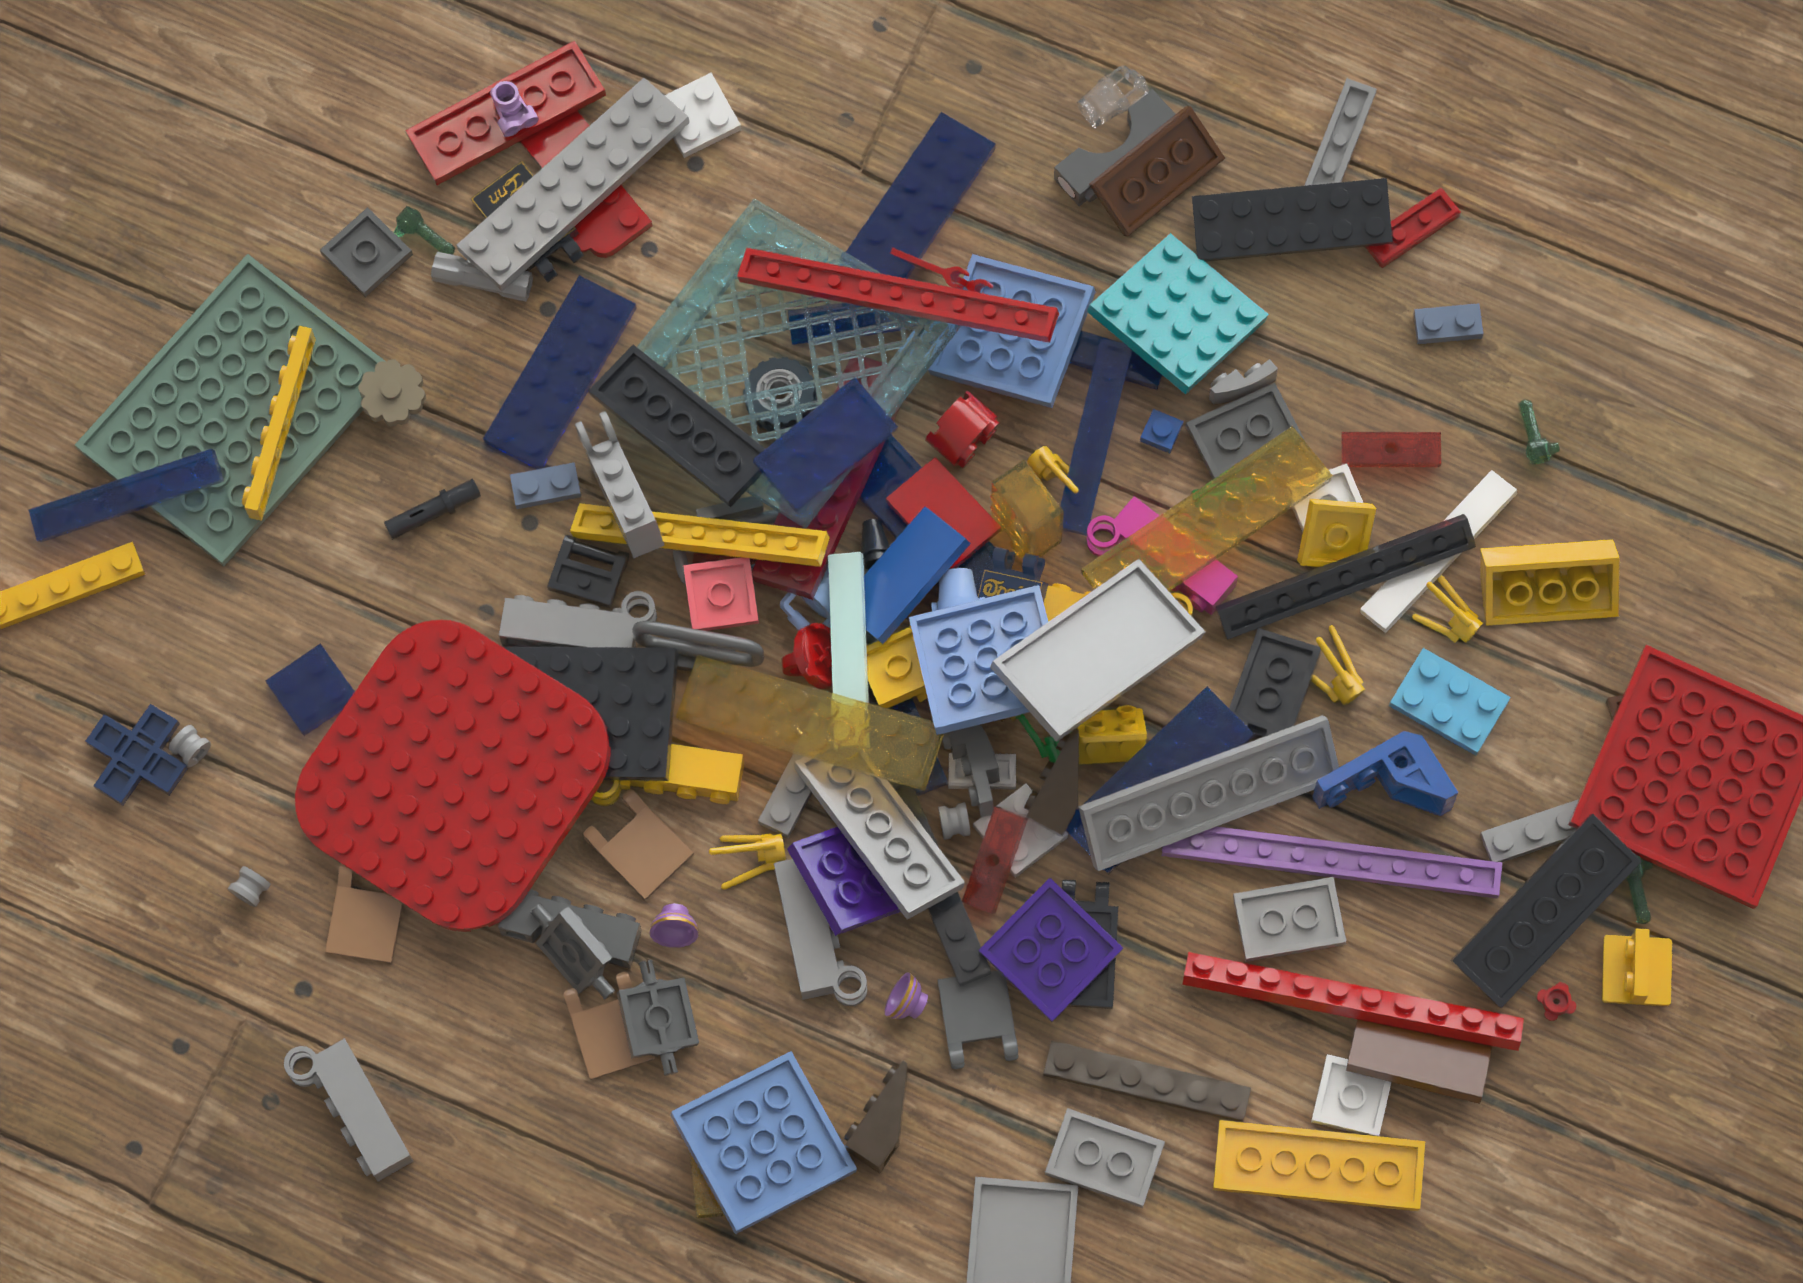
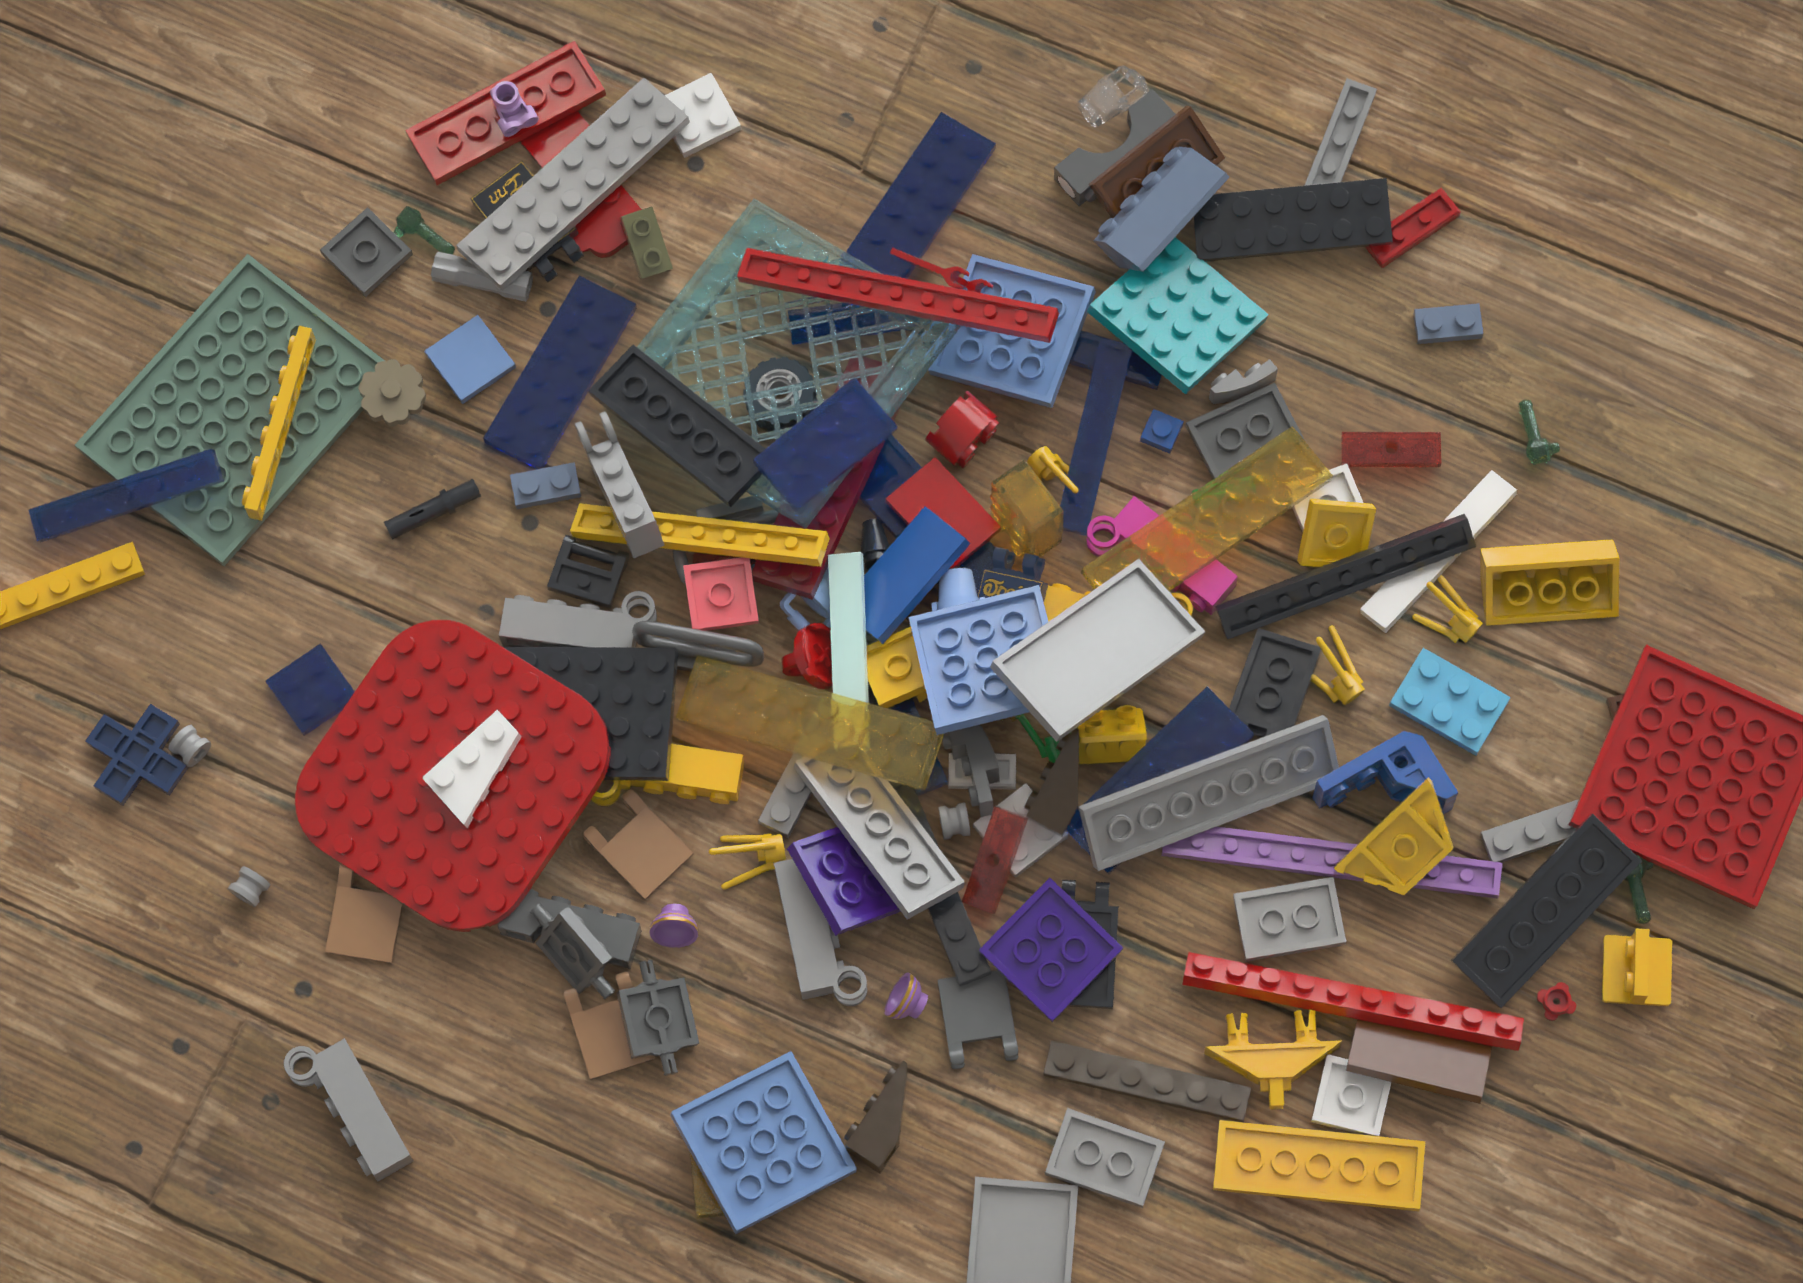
(470, 359): none -> medium blue tile
(471, 766): none -> white wing
(646, 242): none -> olive brick
(1159, 208): none -> sand blue slope
(1272, 1064): none -> yellow connector
(1402, 844): none -> yellow wing

